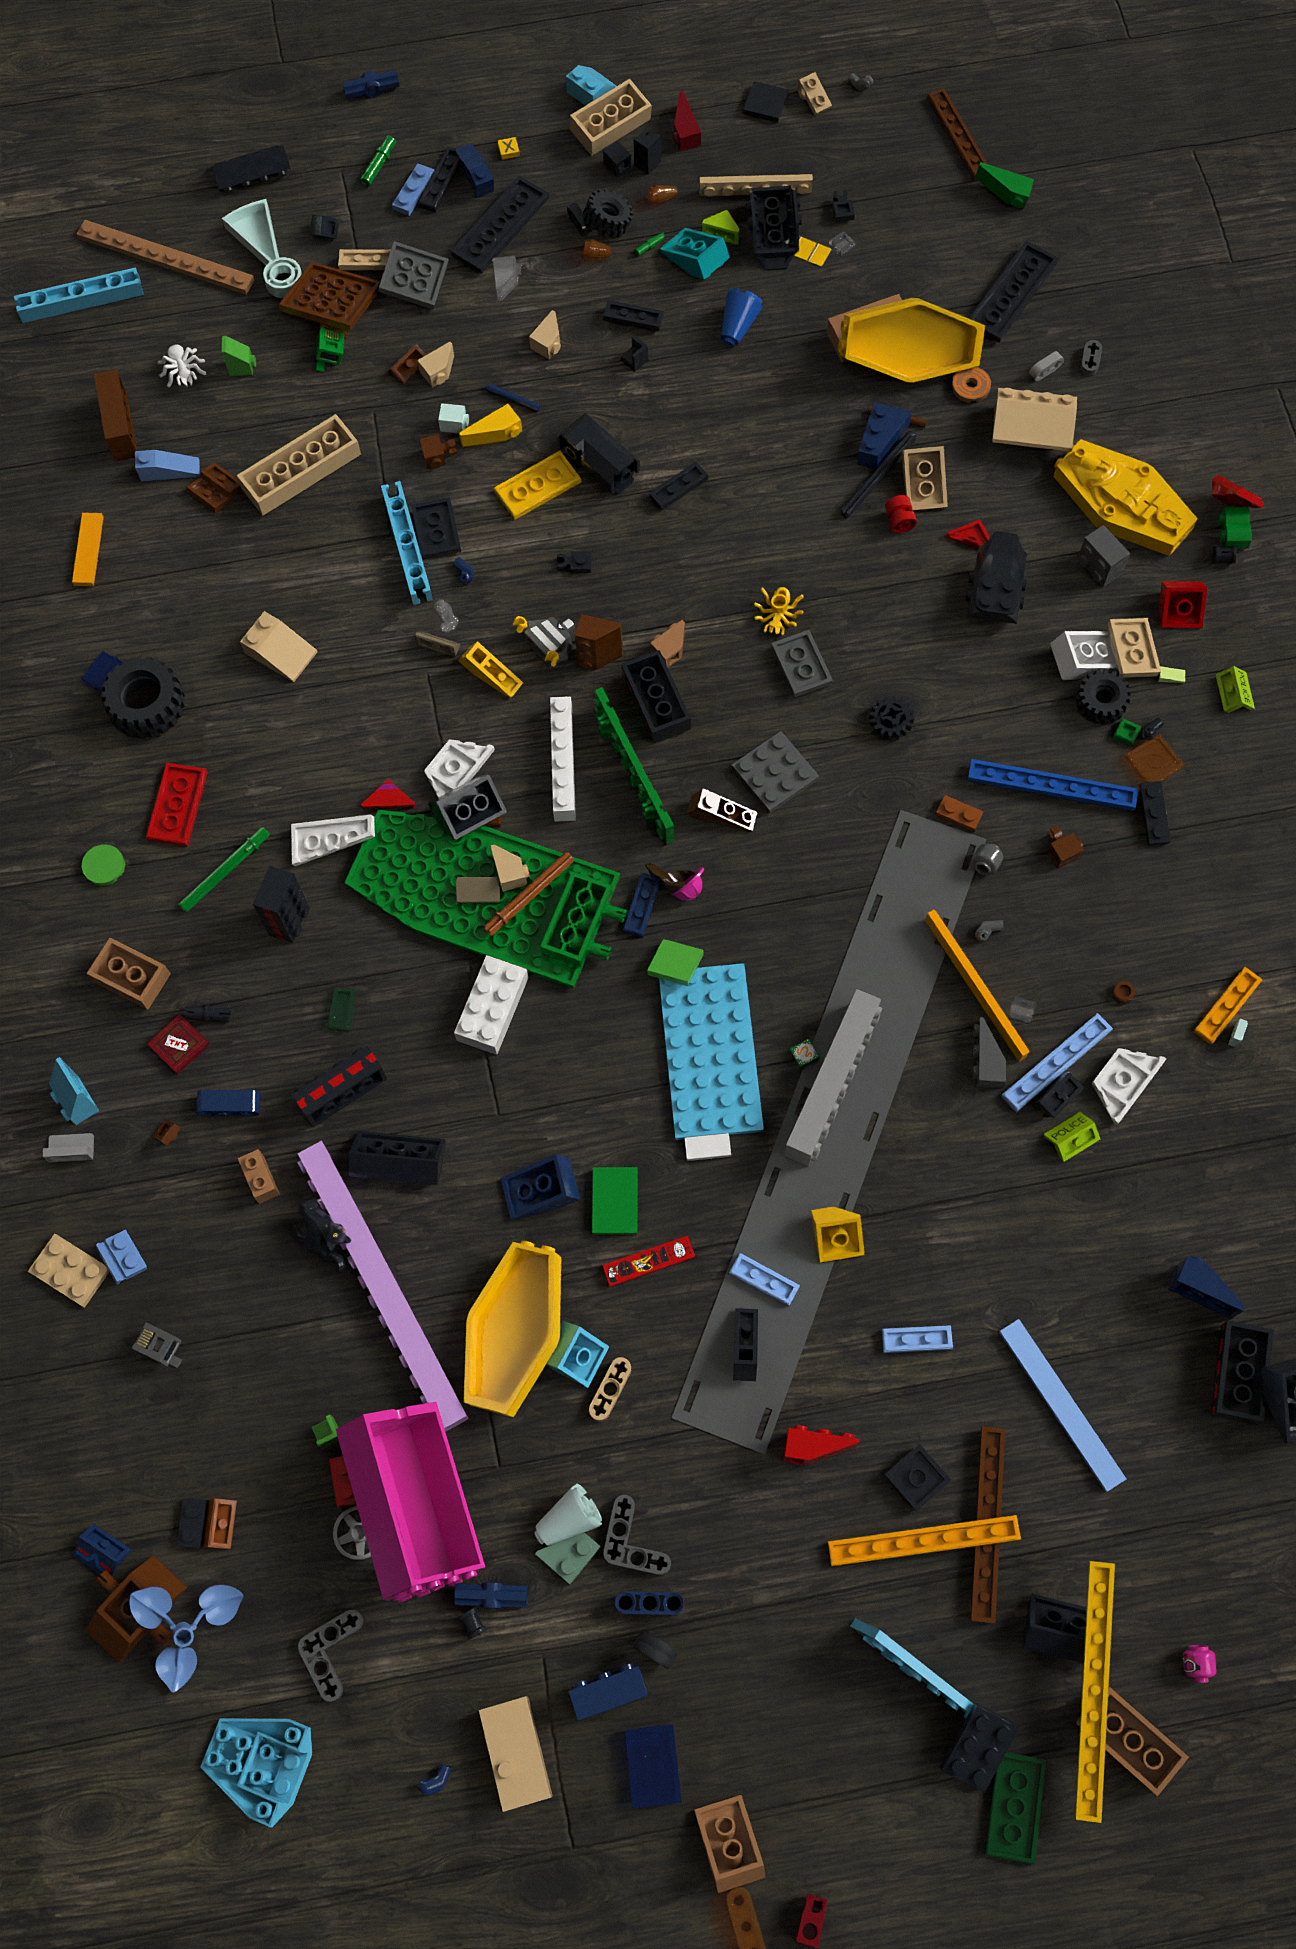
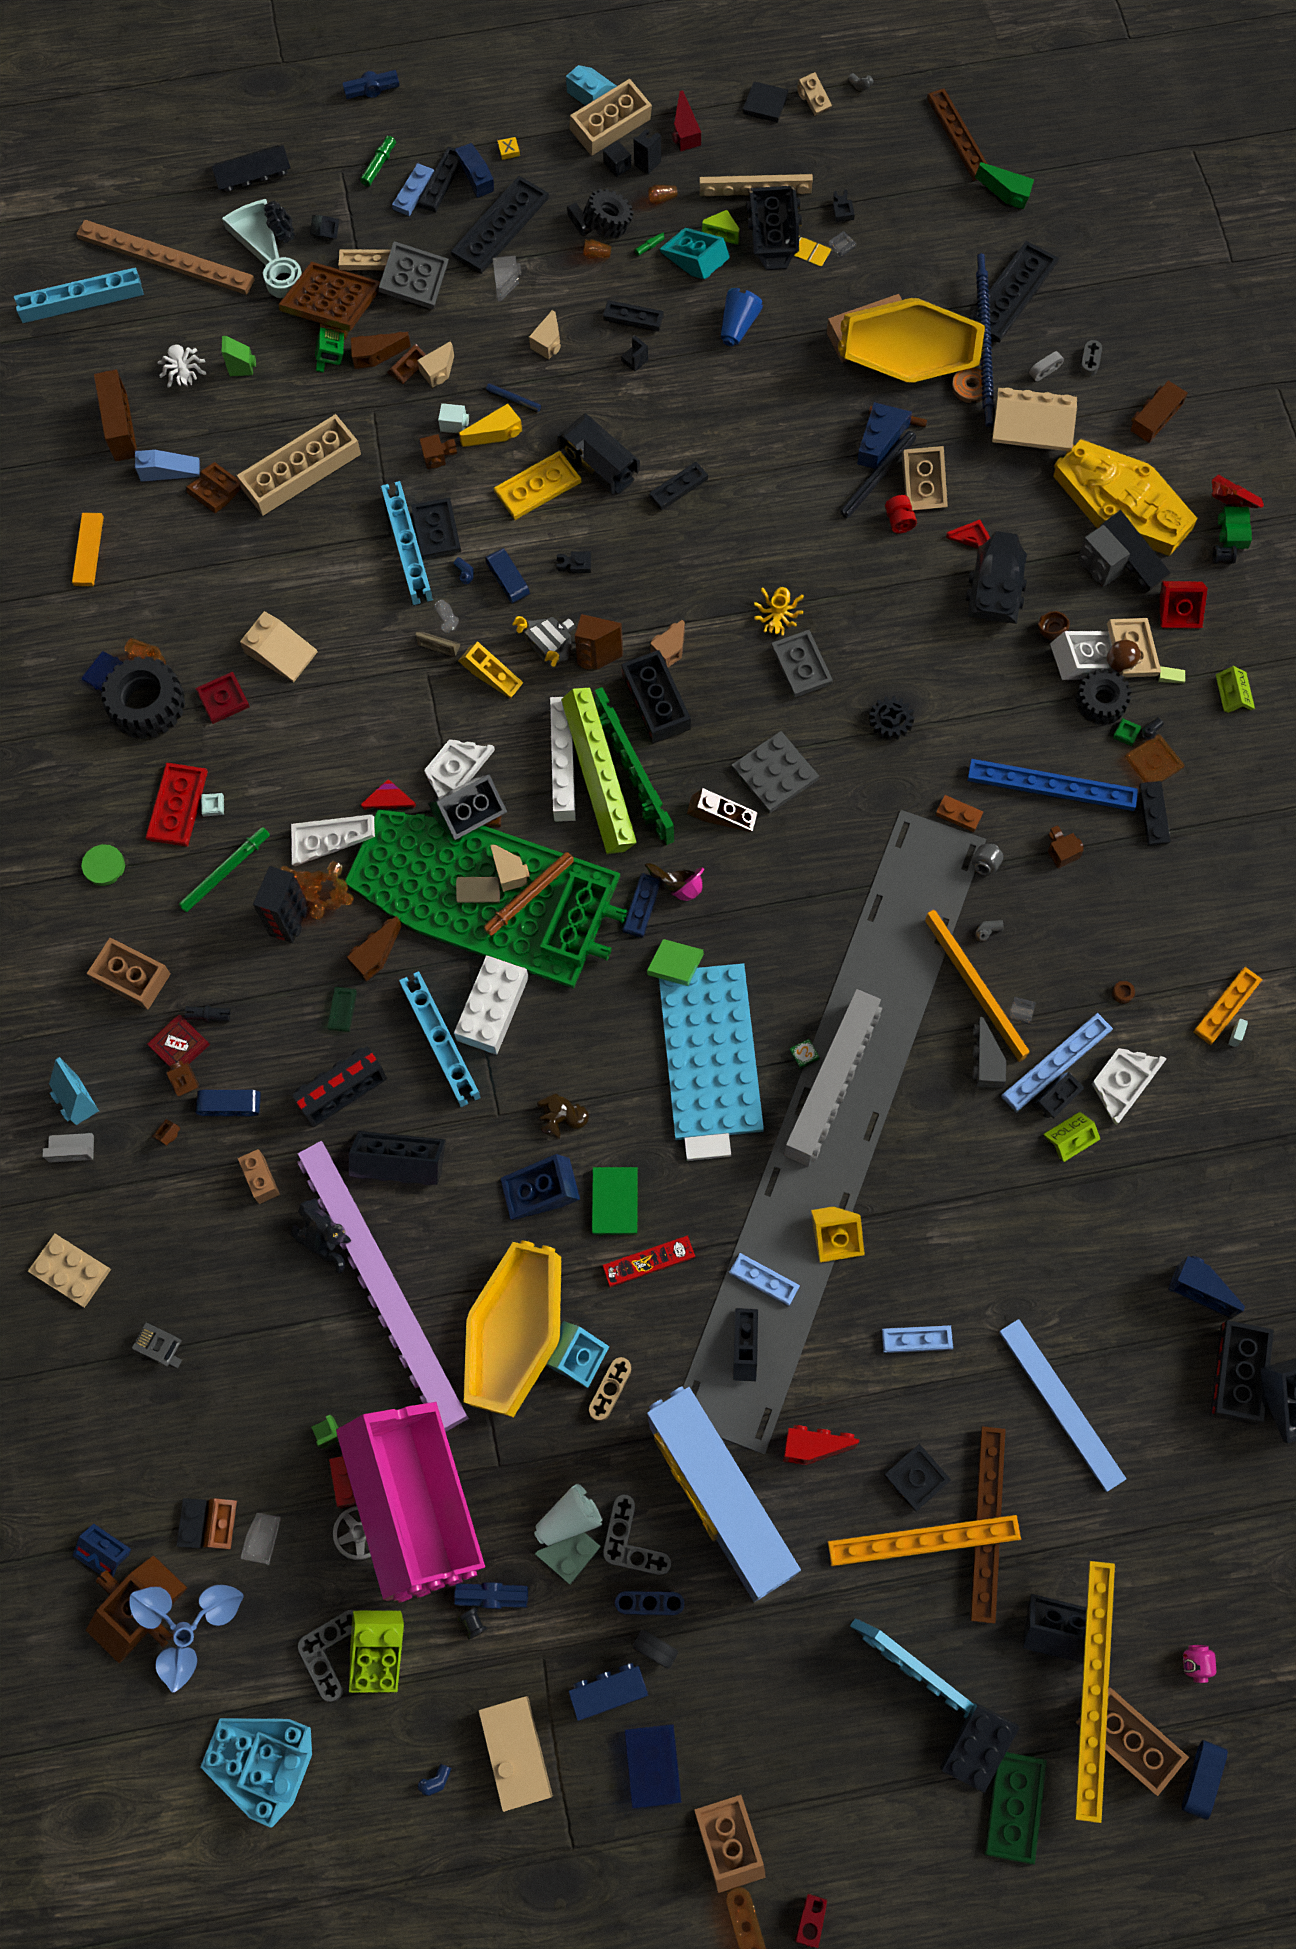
(121, 1256): medium blue plate -> none
(137, 648): none -> clear orange piece
(182, 1078): none -> reddish brown brick
(212, 804): none -> light aqua tile
(222, 697): none -> dark red tile
(261, 1539): none -> clear slope
(279, 221): none -> black gear
(311, 883): none -> clear orange piece
(373, 953): none -> reddish brown slope
(375, 349): none -> reddish brown slope
(375, 1651): none -> lime slope
(445, 1051): none -> medium azure piece
(507, 575): none -> dark blue beam
(558, 1110): none -> dark brown animal
(598, 770): none -> lime brick
(720, 1493): none -> light blue panel
(986, 368): none -> dark blue hose
(1053, 625): none -> reddish brown hair
(1123, 655): none -> reddish brown hair
(1142, 557): none -> black brick
(1158, 411): none -> reddish brown brick
(1204, 1780): none -> dark blue beam

